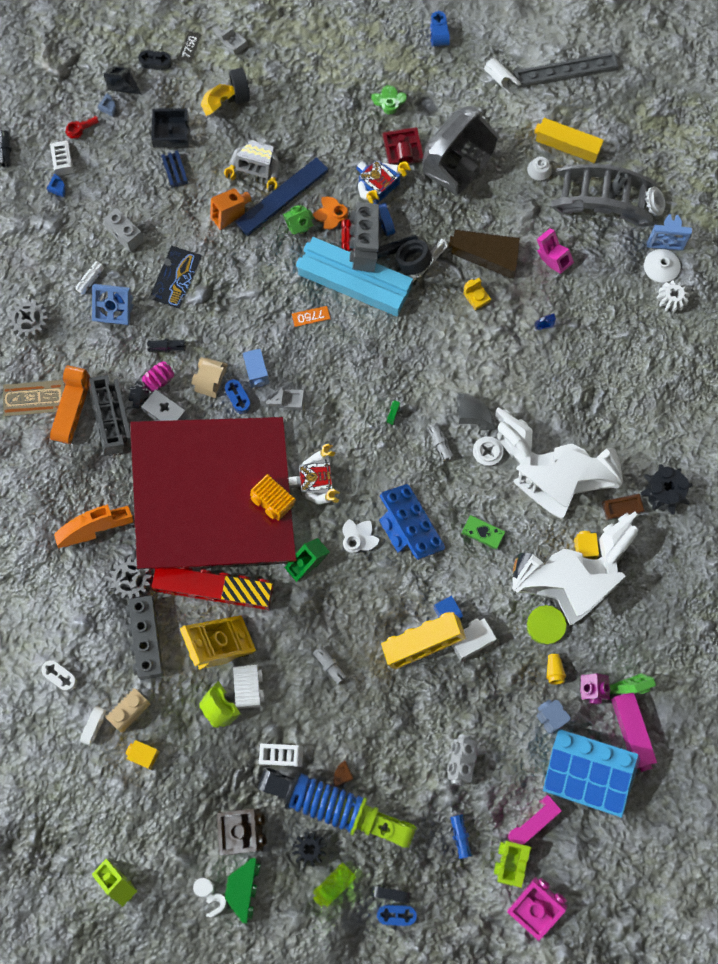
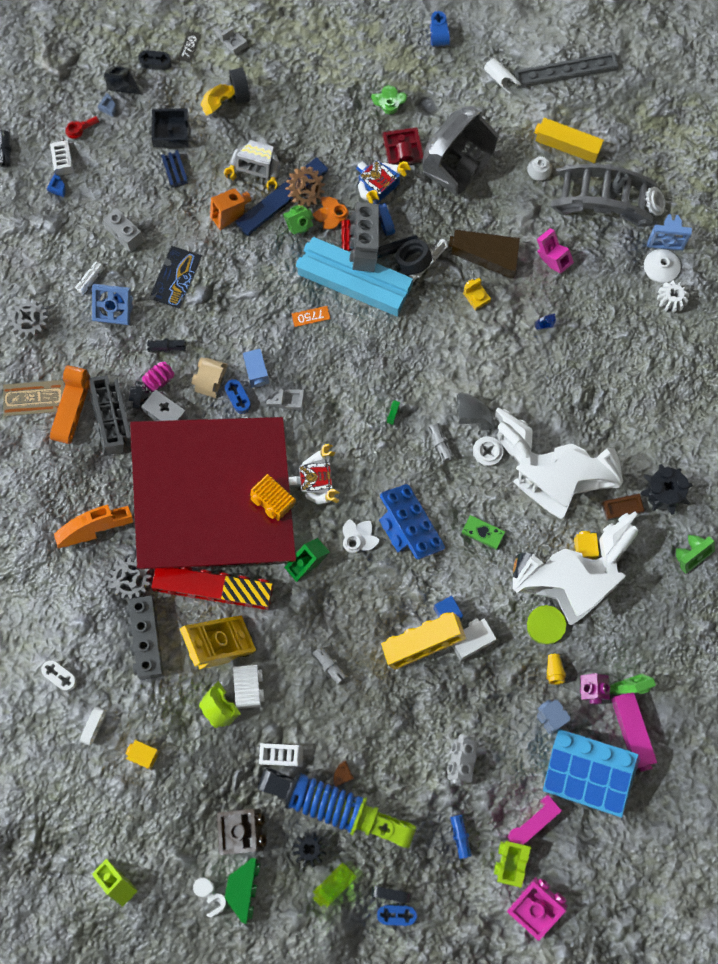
(128, 710): tan brick -> none
(312, 190): none -> medium nougat gear
(700, 551): none -> bright green tile

